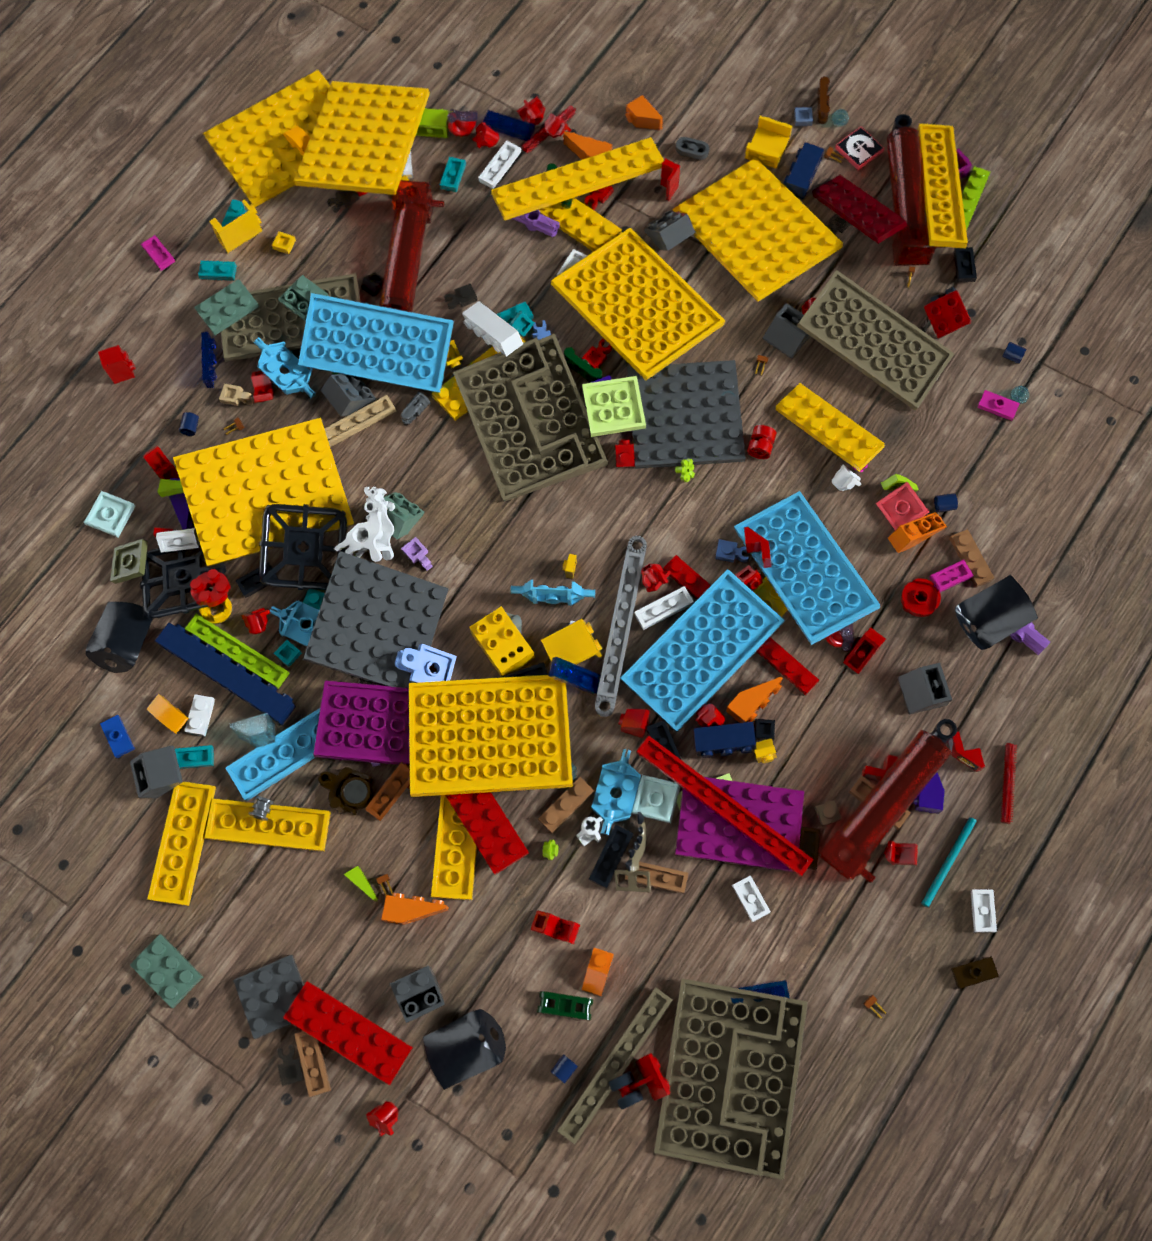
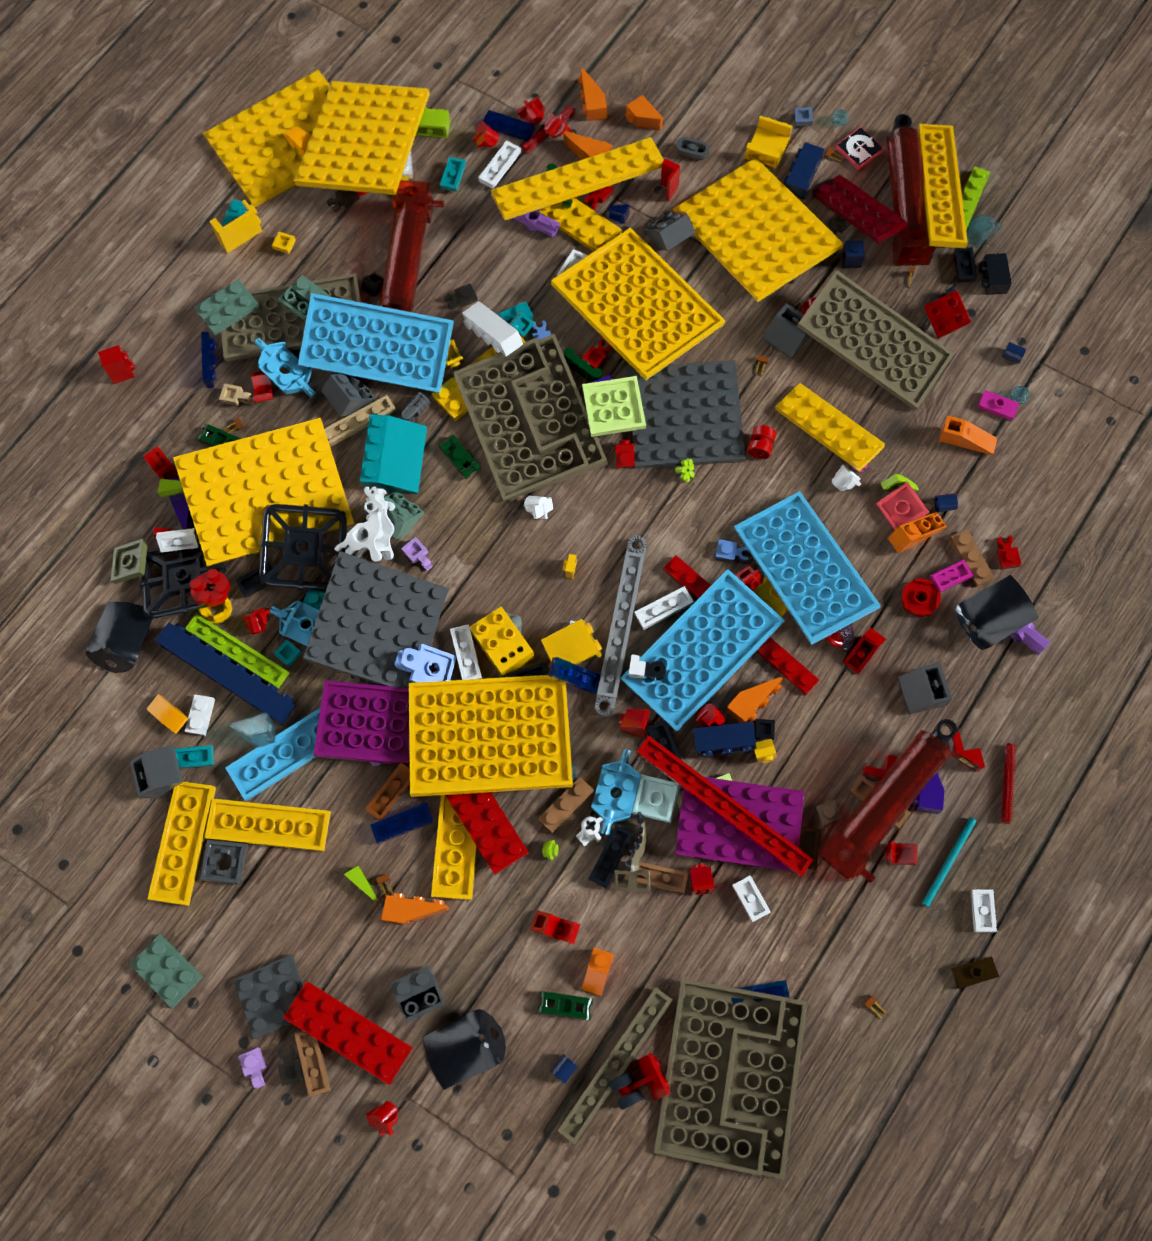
(109, 514): light aqua plate -> none
(117, 736): blue plate -> none
(158, 252): dark pink plate -> none
(188, 424): dark blue beam -> none
(214, 852): none -> dark grey piece
(217, 270): teal plate -> none
(219, 436): none -> dark green plate
(252, 1064): none -> lavender plate
(261, 808): dark grey bush -> none
(355, 791): dark brown piece -> none
(393, 454): none -> teal slope
(402, 823): none -> clear blue plate
(459, 456): none -> dark green plate
(461, 122): piece -> none
(465, 652): none -> white plate
(538, 506): none -> white piece
(552, 595): medium azure plate -> none
(594, 98): none -> orange slope
(619, 212): none -> clear blue slope
(646, 670): none -> leg
(654, 576): red piece -> none
(701, 880): none -> red slope
(756, 543): red slope -> none
(823, 100): reddish brown plate -> none
(853, 254): none -> dark blue brick
(963, 164): magenta bracket -> none
(967, 435): none -> orange slope
(982, 229): none -> clear light blue slope
(995, 274): none -> black brick
(1008, 556): none -> red plate

